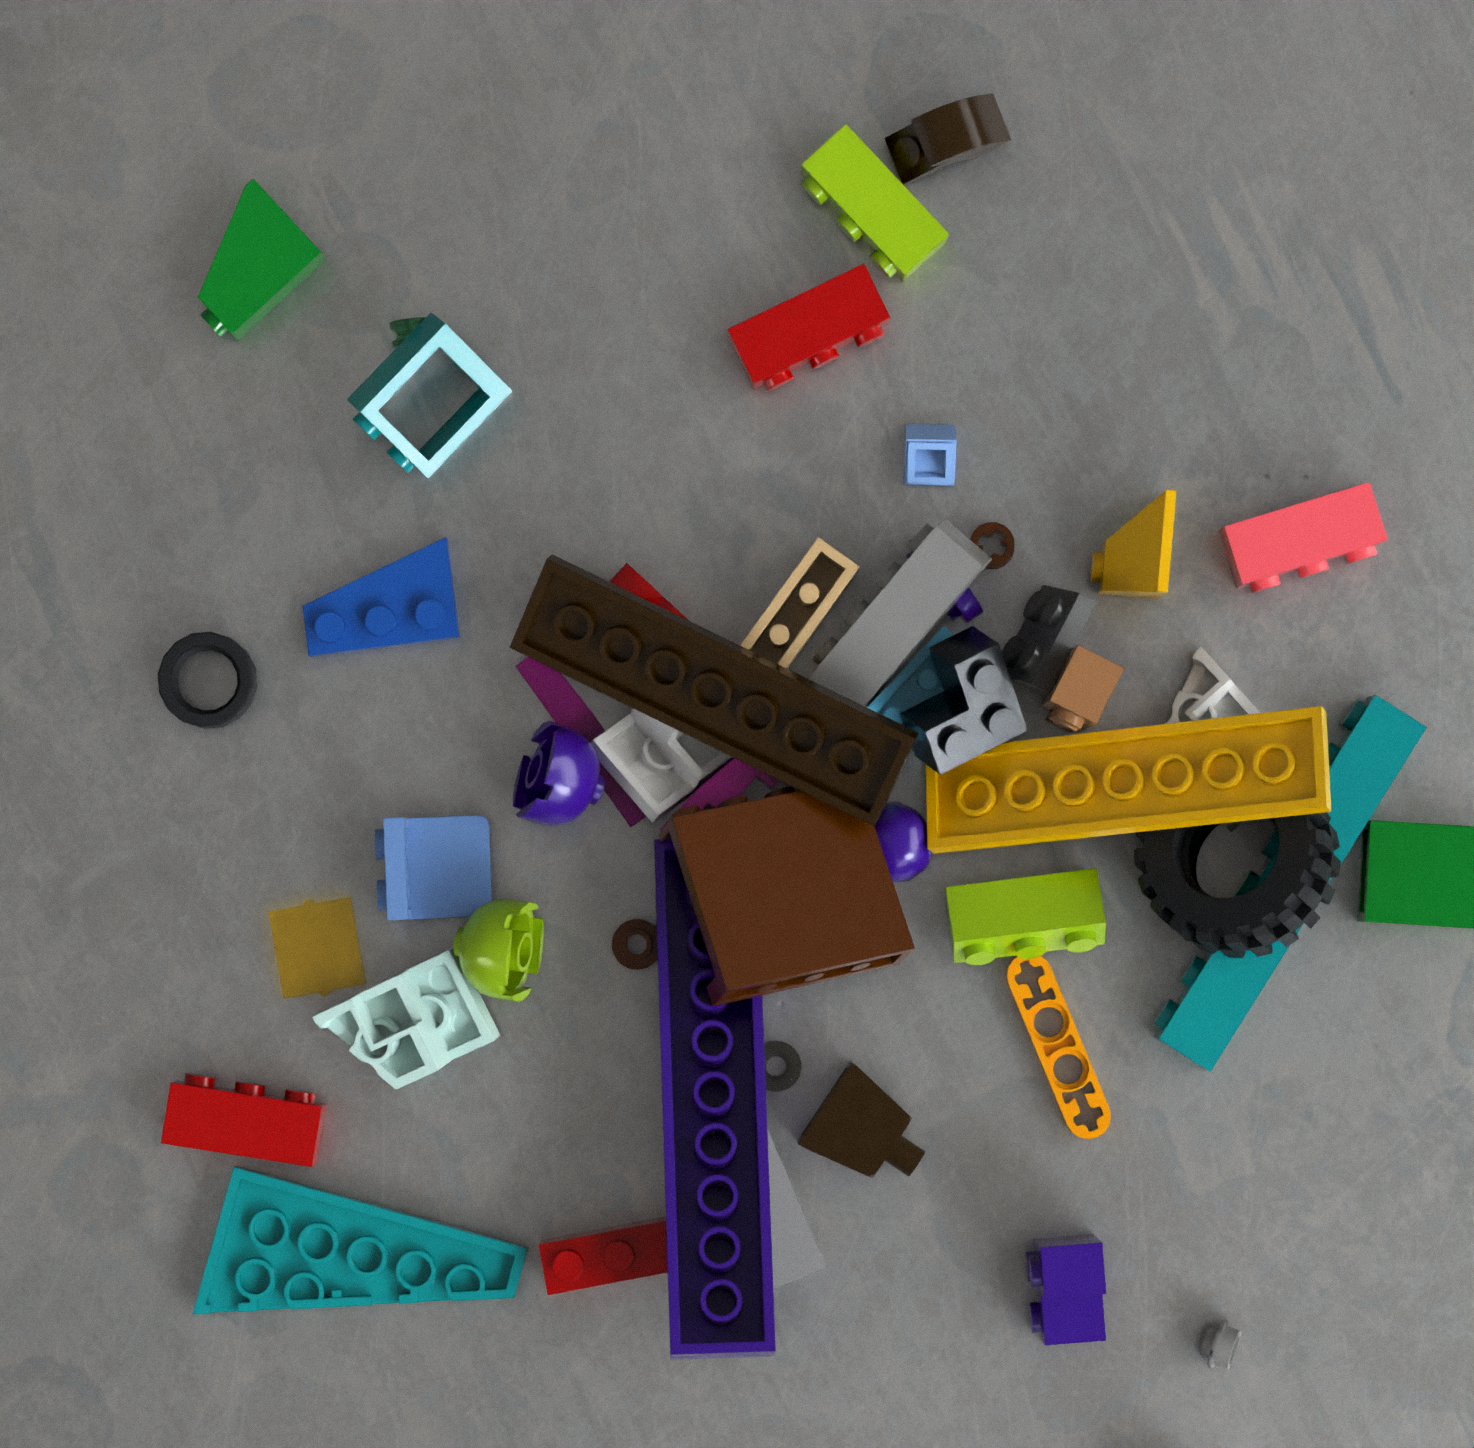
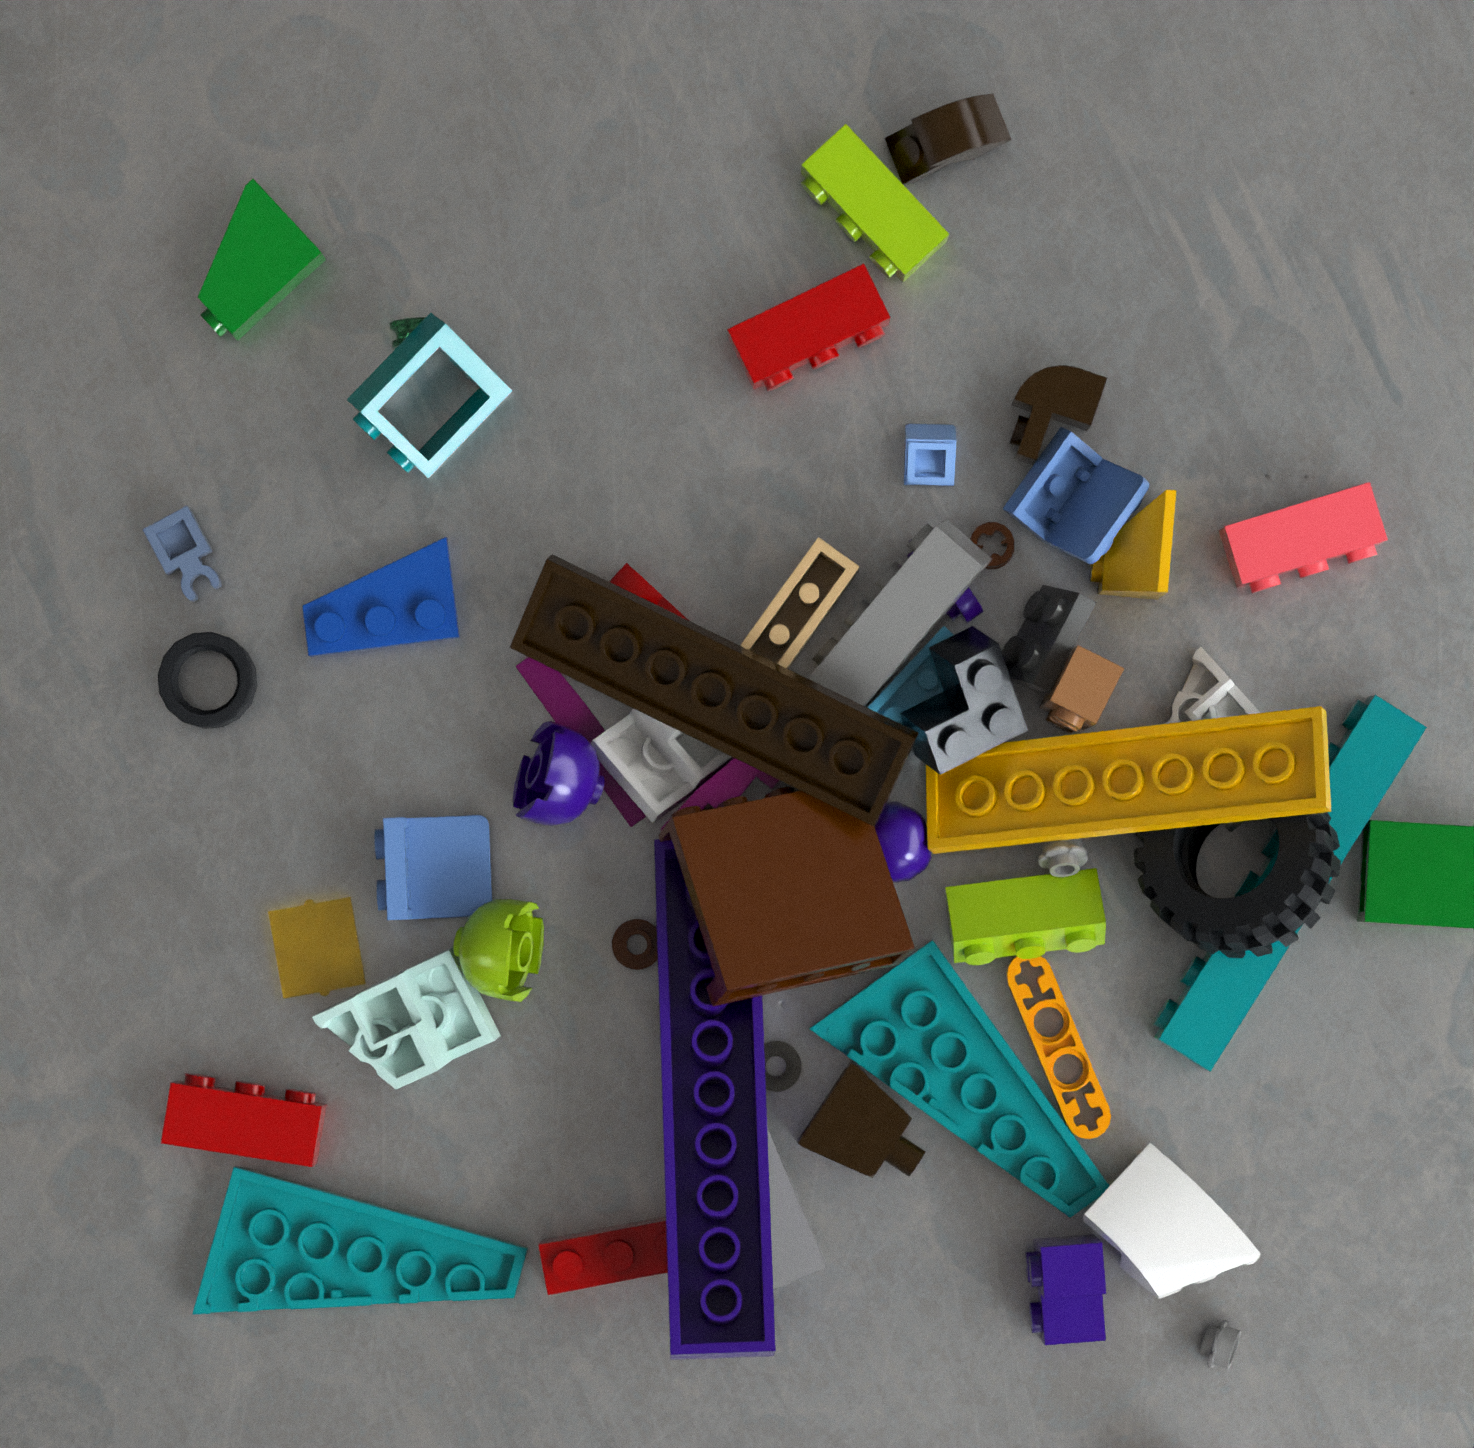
(180, 546): none -> sand blue plate
(946, 1057): none -> teal wing
(1056, 394): none -> dark brown brick
(1063, 857): none -> light grey plate
(1076, 498): none -> medium blue bracket
(1167, 1227): none -> white slope

